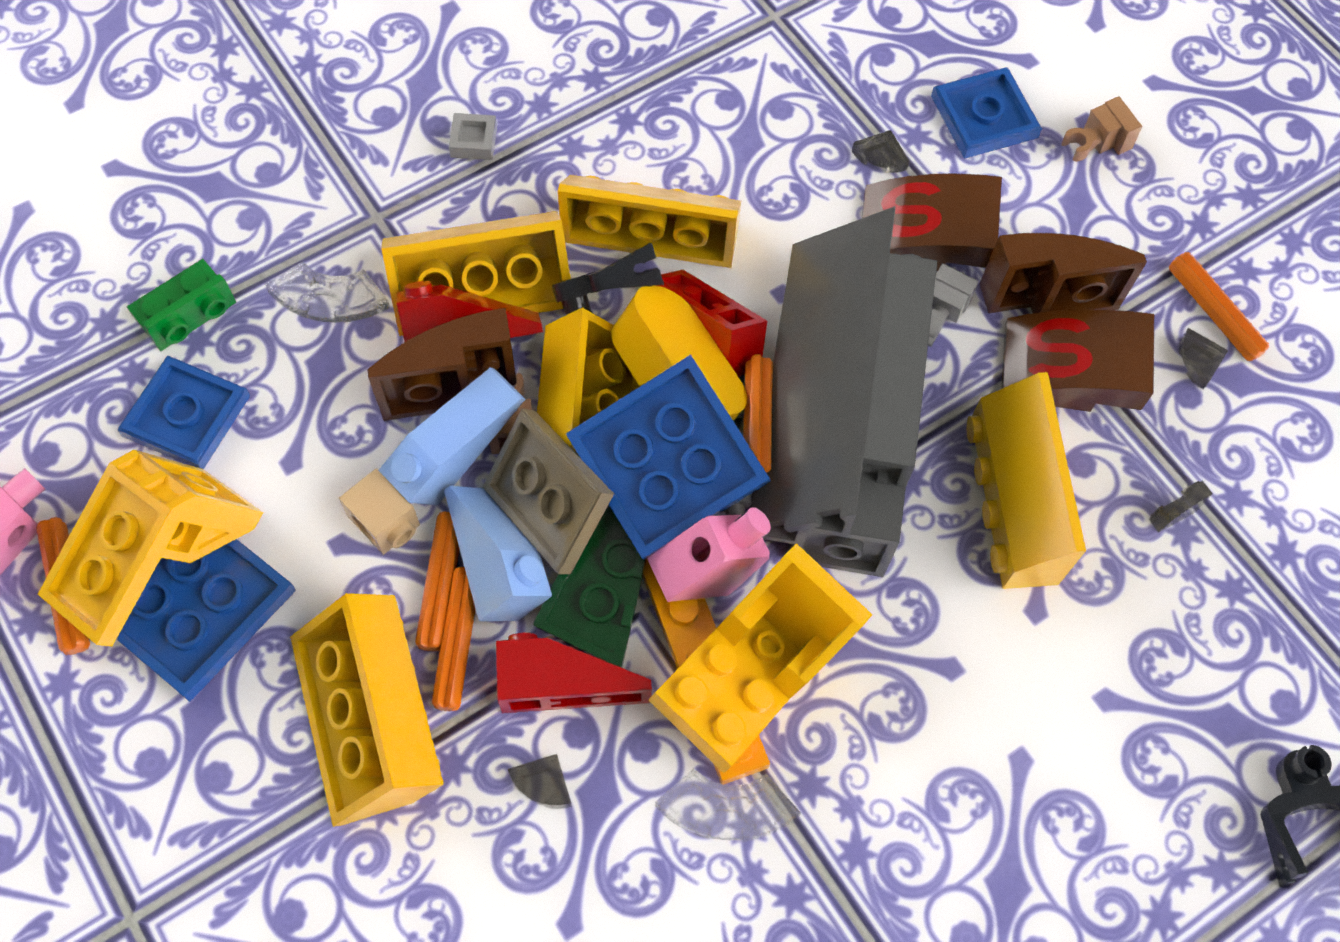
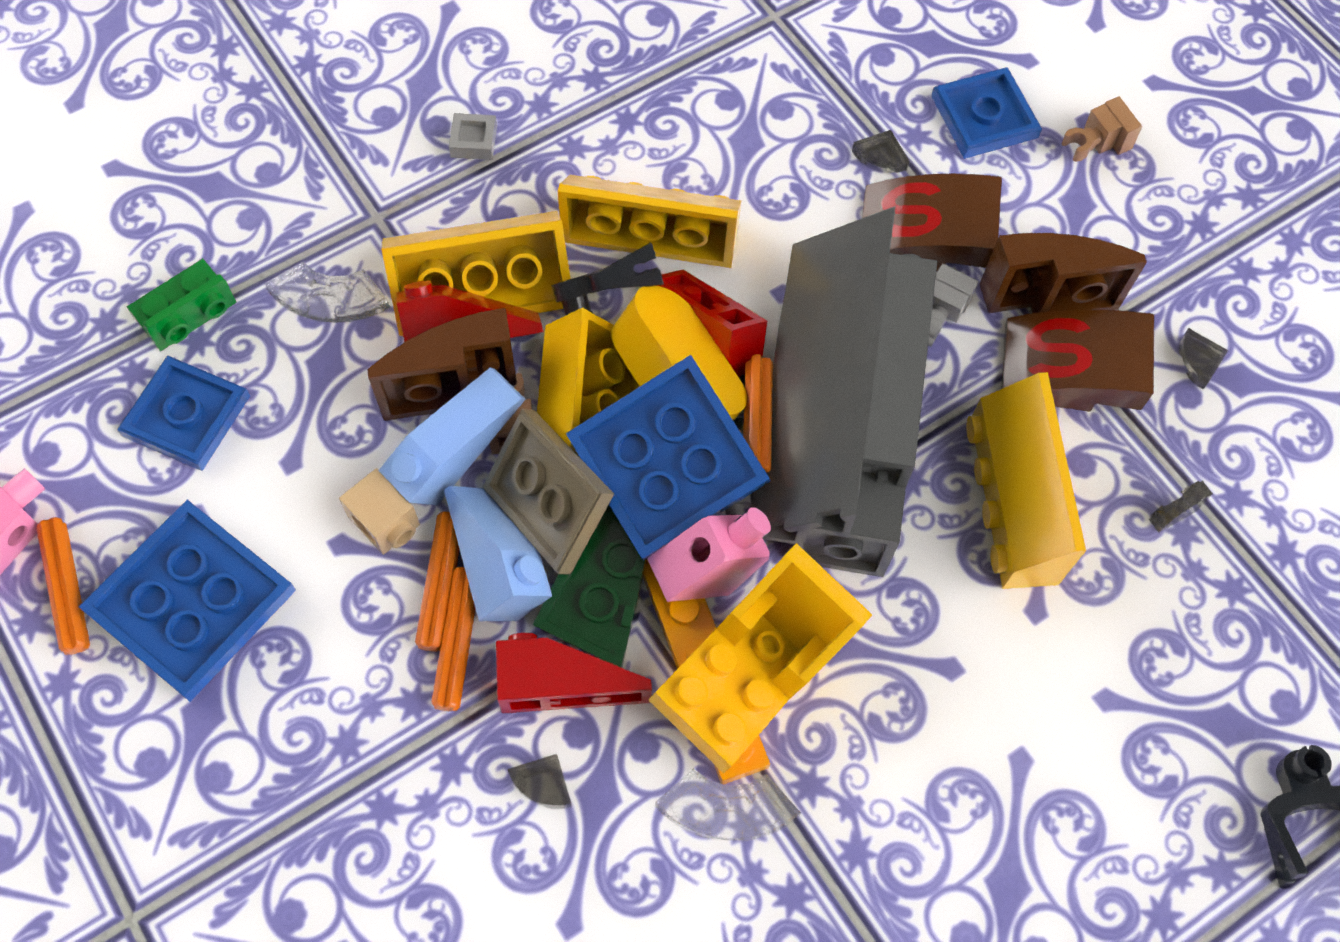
(133, 519): yellow bracket -> none
(365, 708): yellow slope -> none
(1219, 306): orange axle -> none

